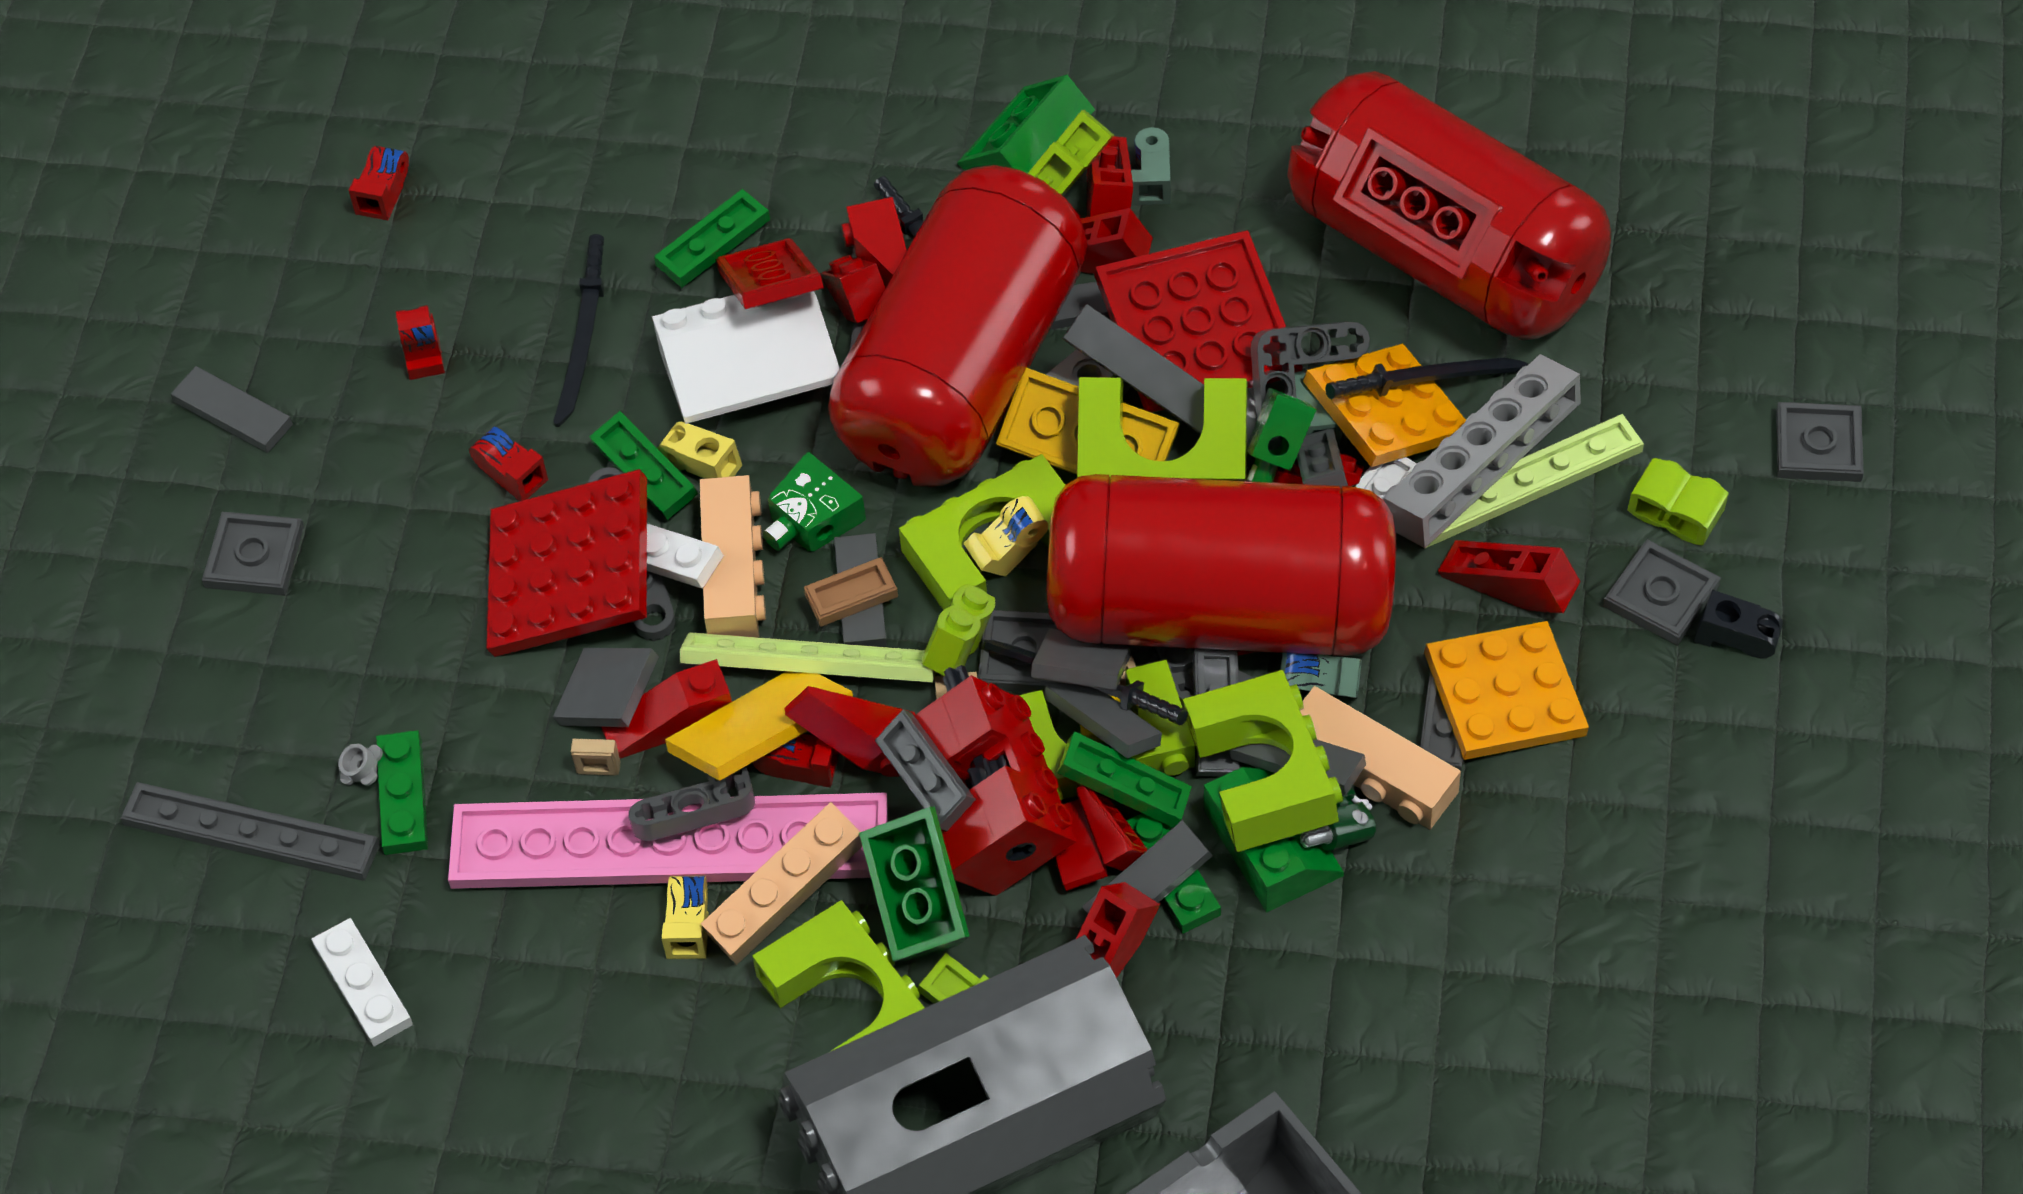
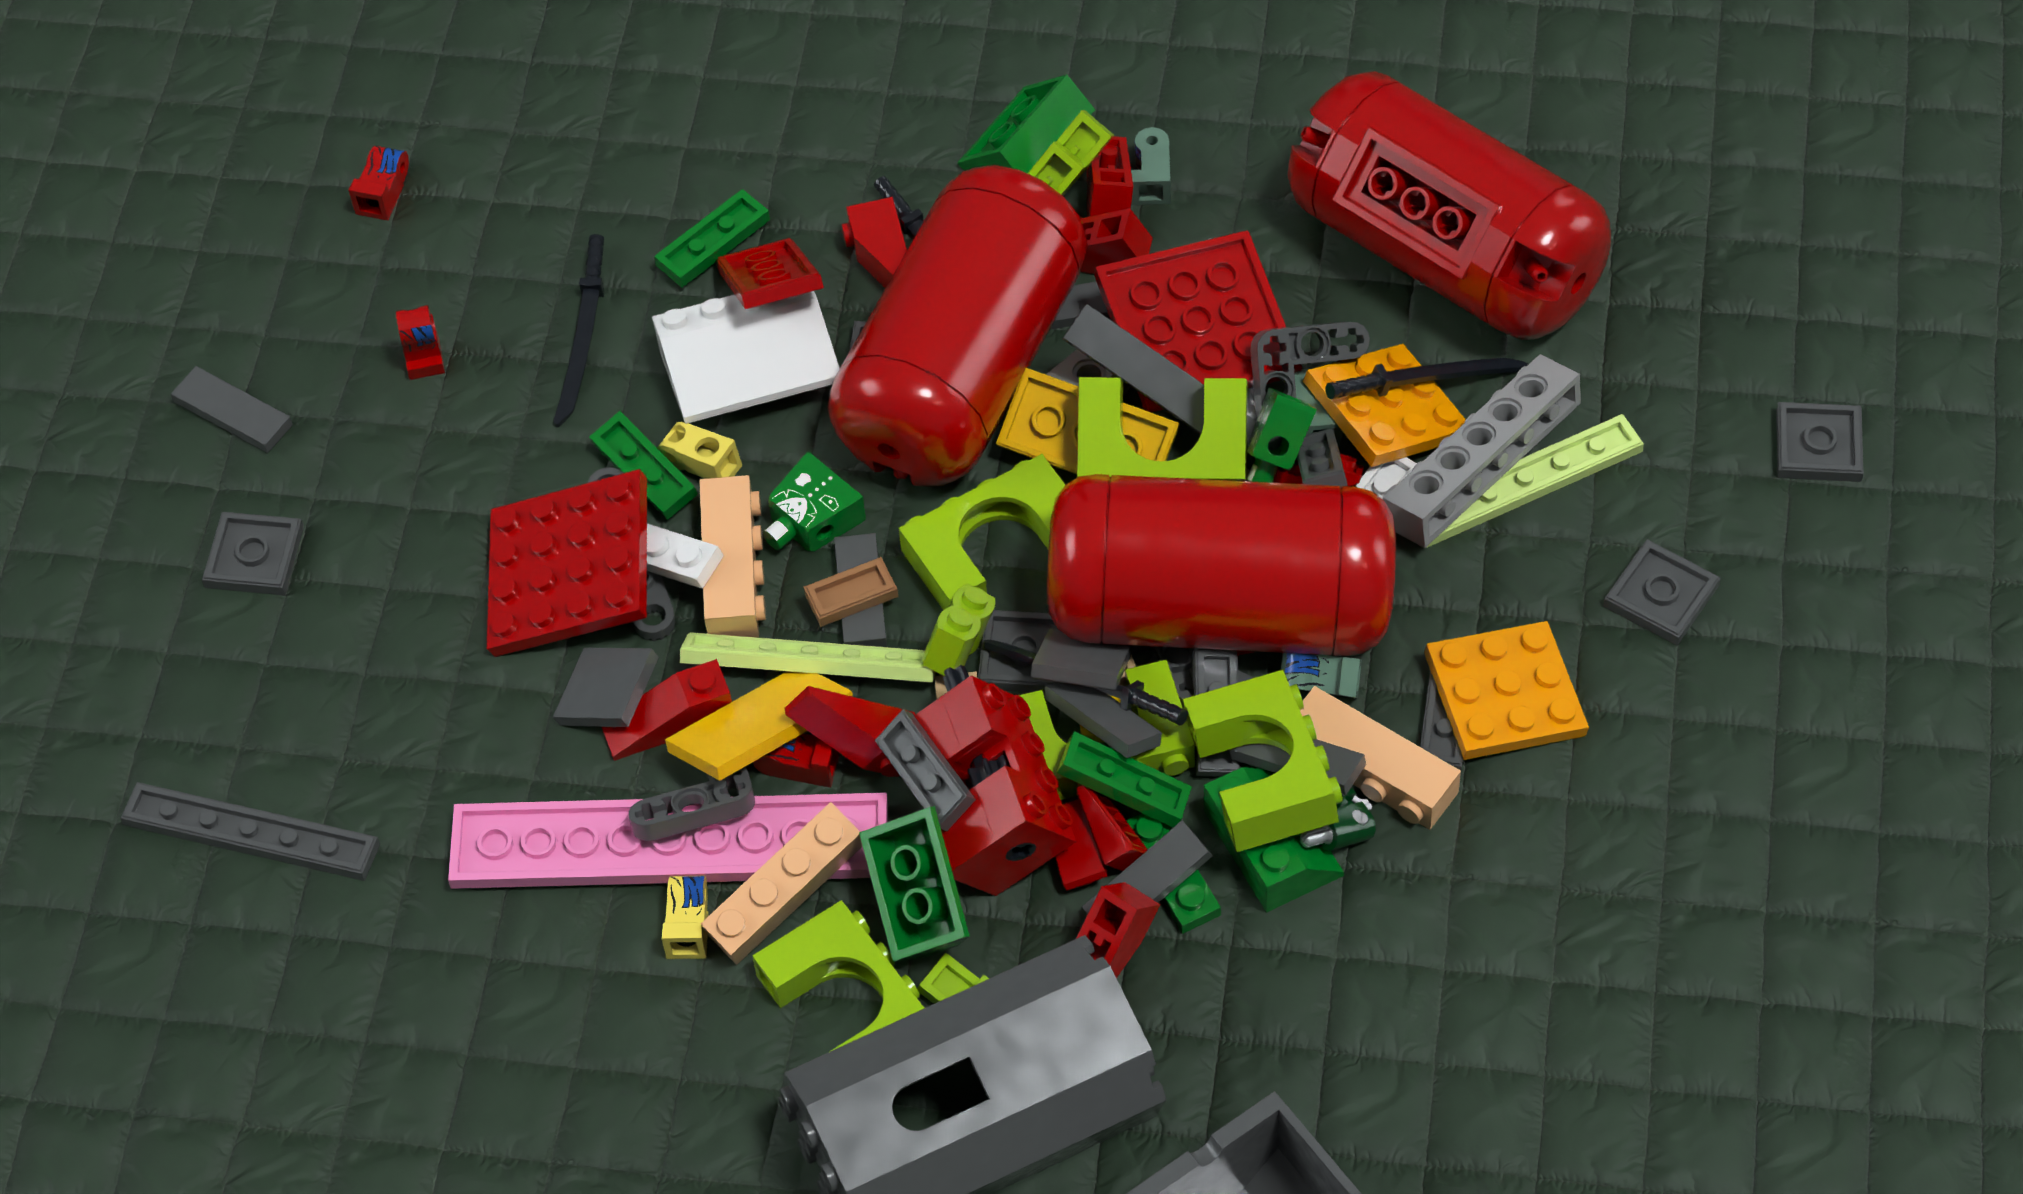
(359, 764): light grey plate -> none
(362, 982): white plate -> none
(402, 793): green plate -> none
(509, 463): red leg -> none
(595, 756): tan tile -> none
(854, 286): red slope -> none
(1008, 537): light yellow leg -> none
(1518, 574): red slope -> none
(1678, 501): lime brick -> none
(1739, 625): black leg -> none

